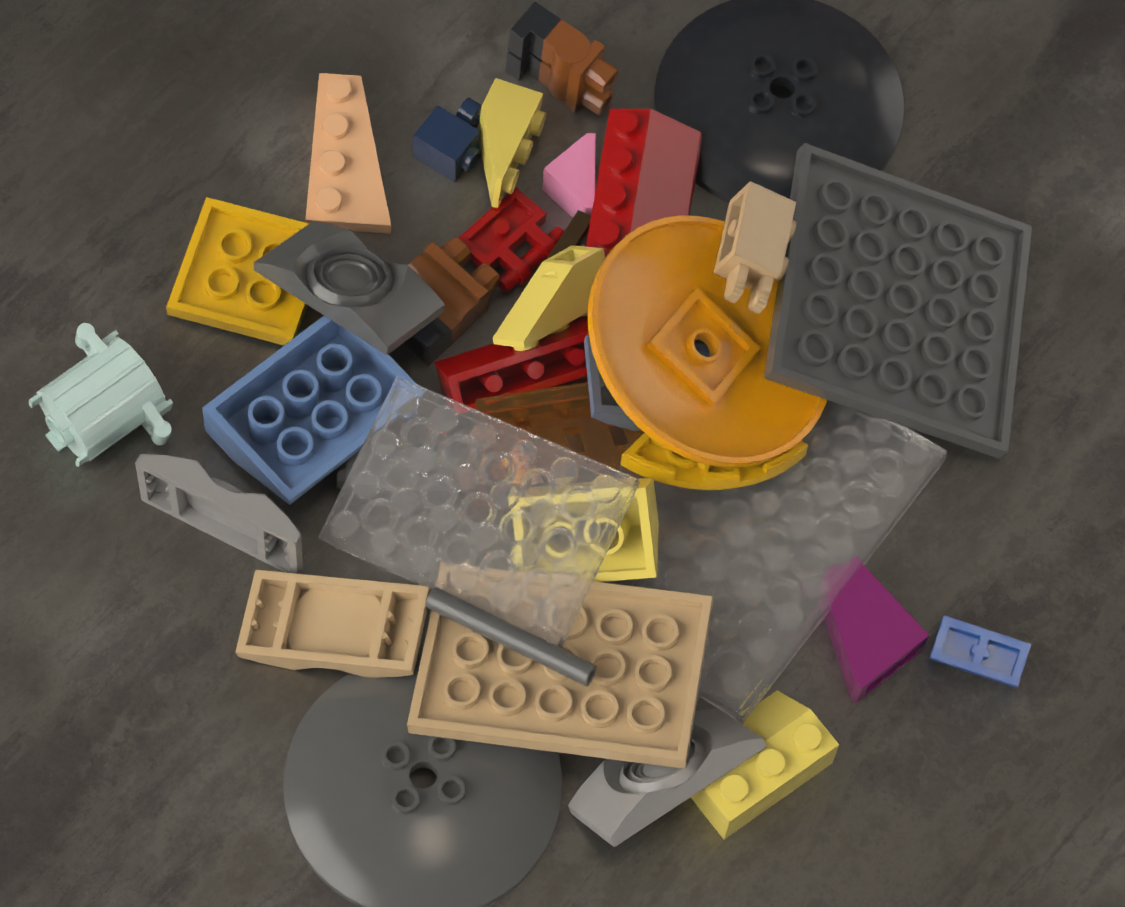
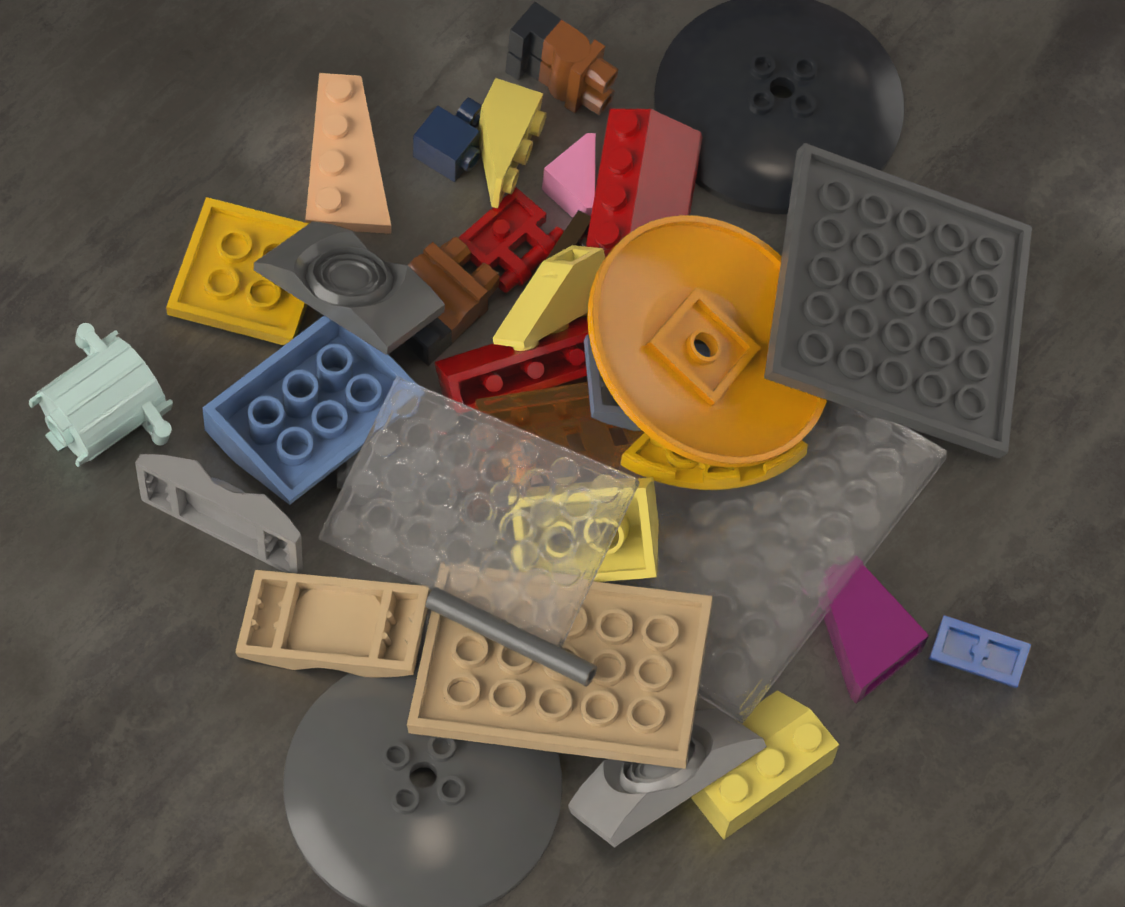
(755, 243): tan hinge -> none

